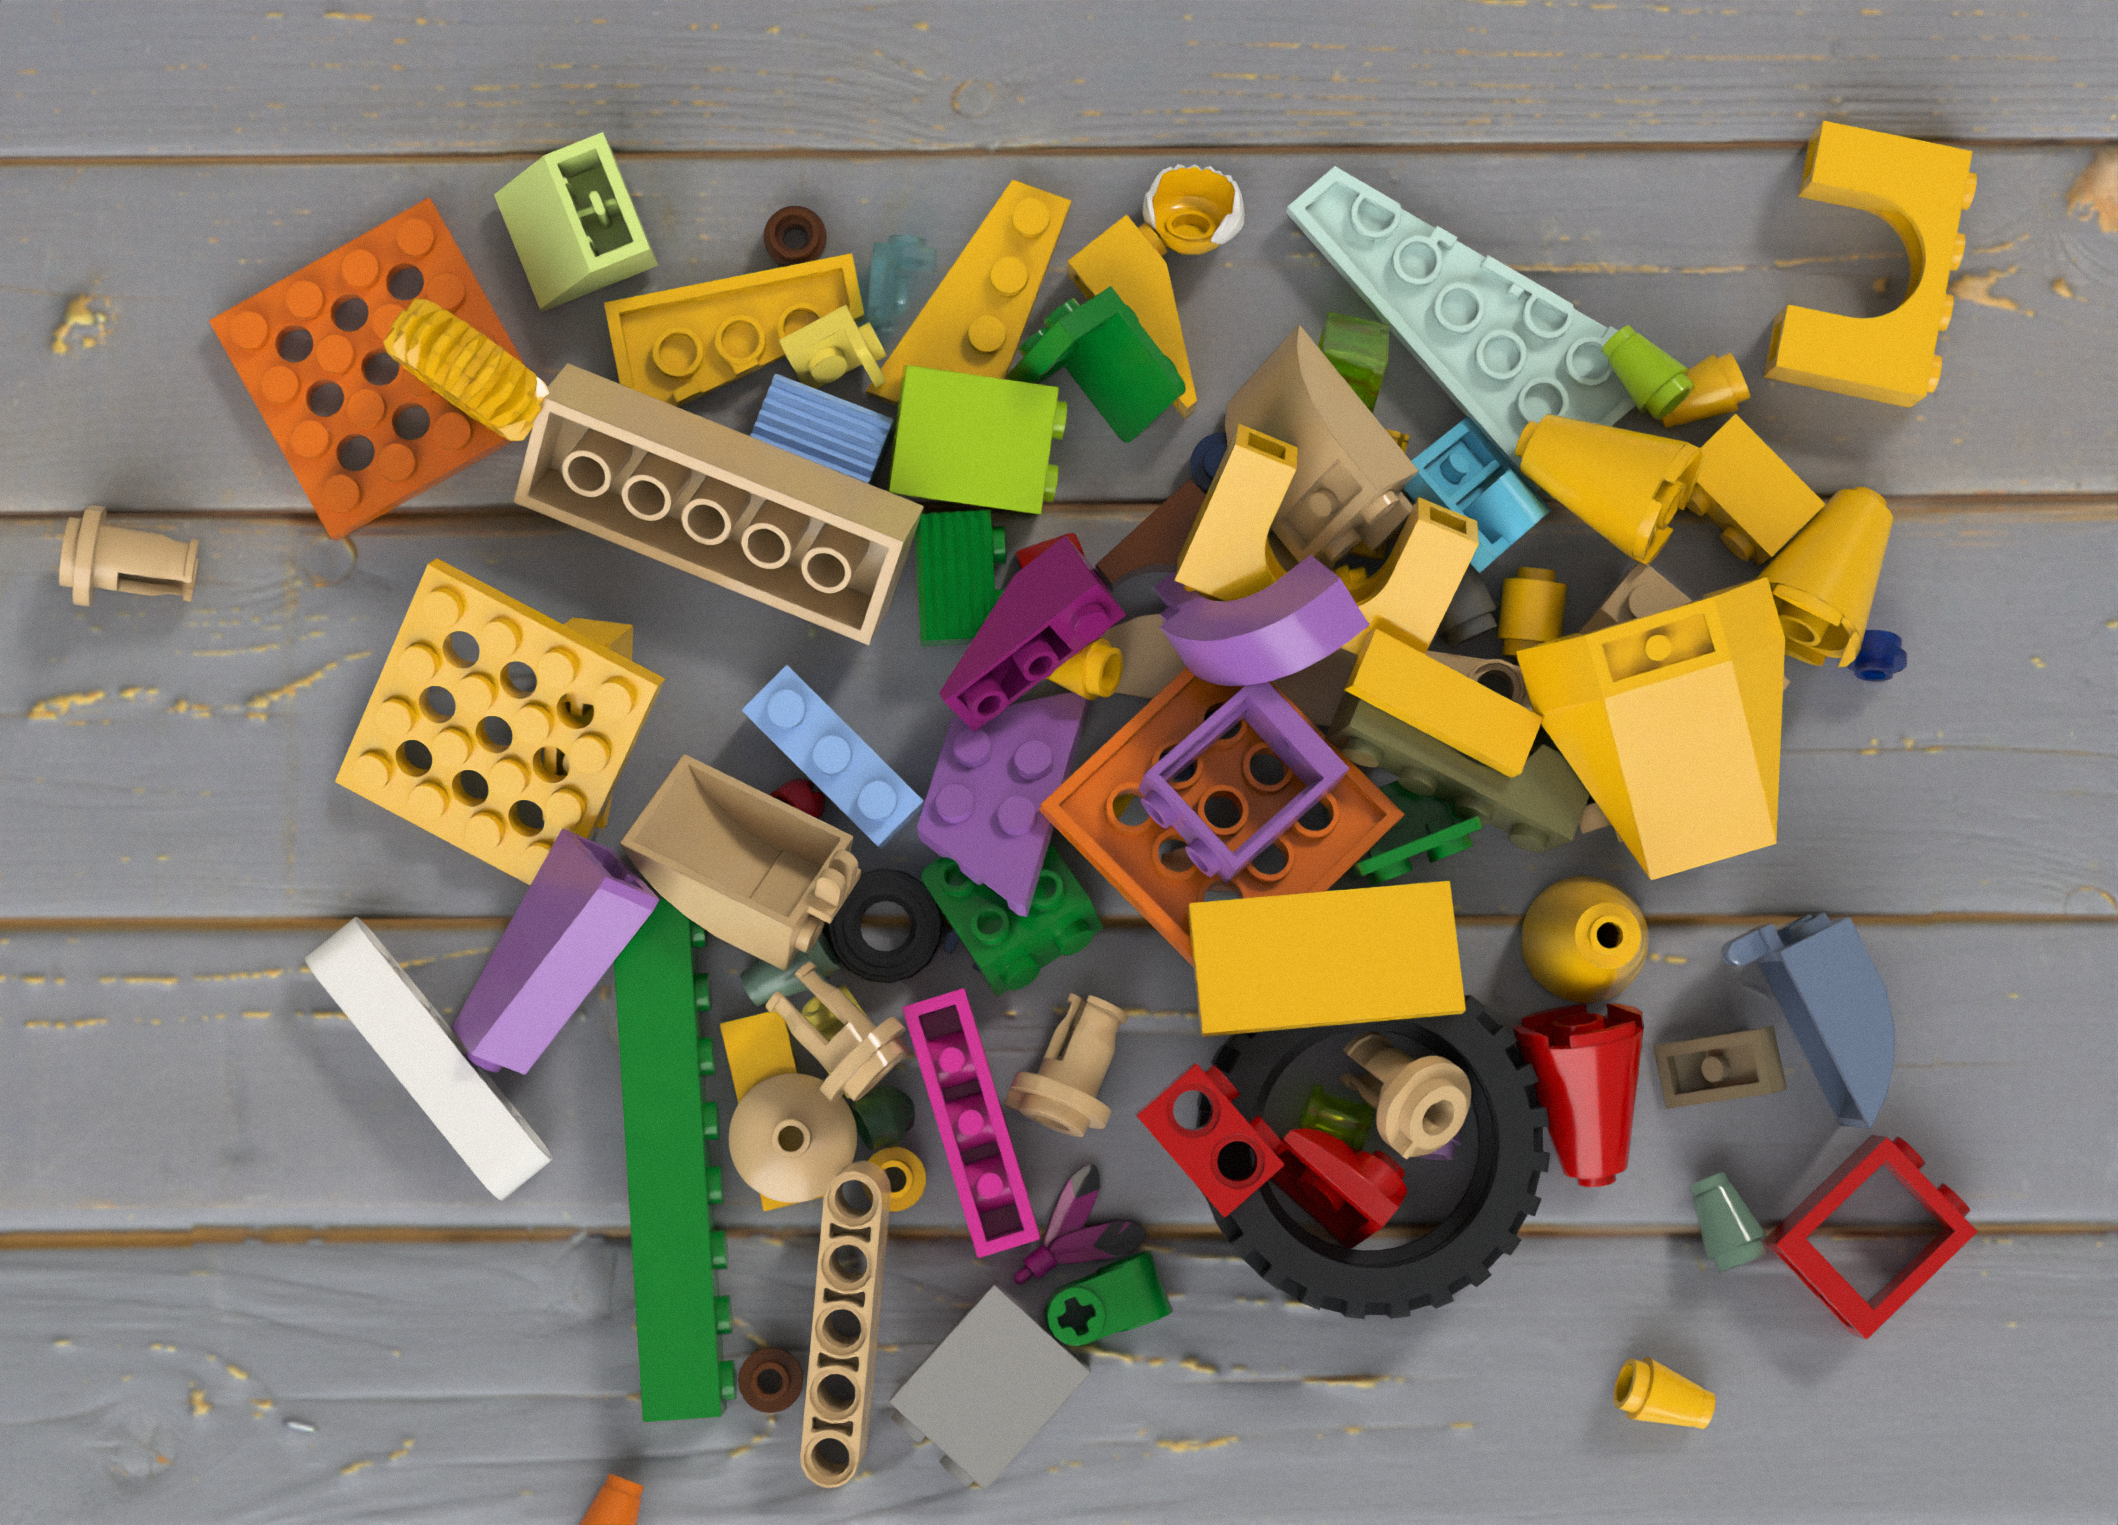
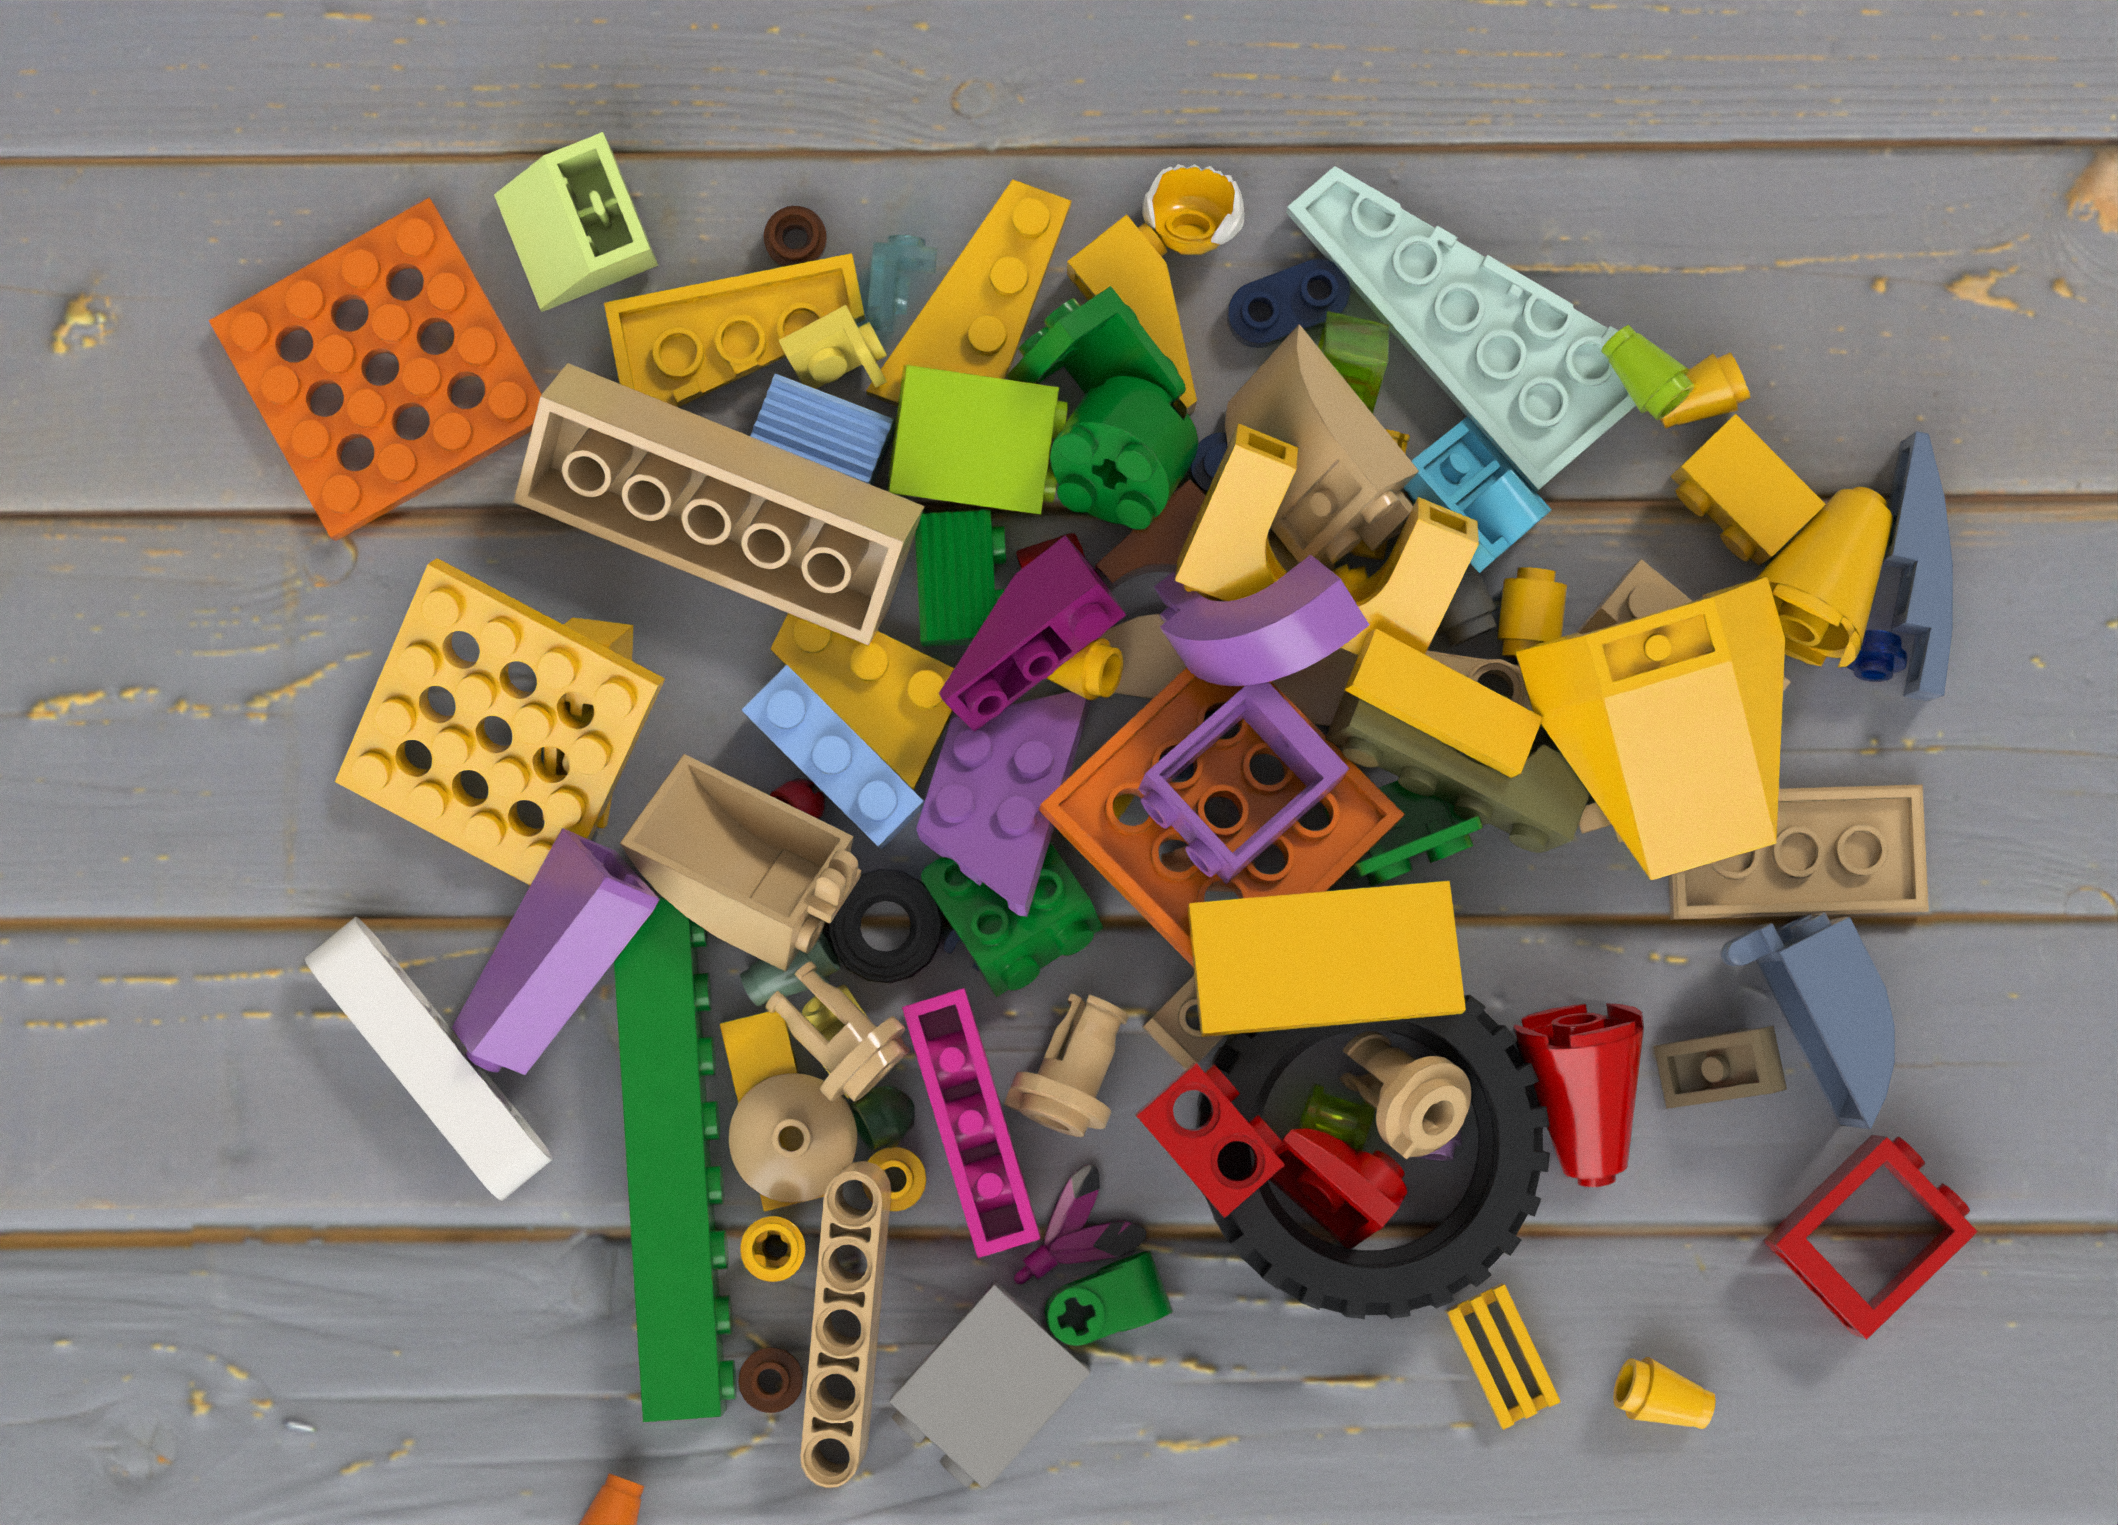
(124, 560): tan piece -> none
(466, 369): yellow gear -> none
(760, 1261): none -> yellow cone
(877, 689): none -> yellow wing
(1123, 452): none -> green brick
(1173, 1033): none -> tan brick
(1289, 303): none -> dark blue plate
(1527, 1405): none -> yellow tile
(1563, 942): yellow cone -> none
(1612, 478): yellow cone -> none
(1726, 1223): sand green cone -> none
(1832, 855): none -> tan tile
(1921, 196): yellow arch -> none
(1923, 551): none -> sand blue slope

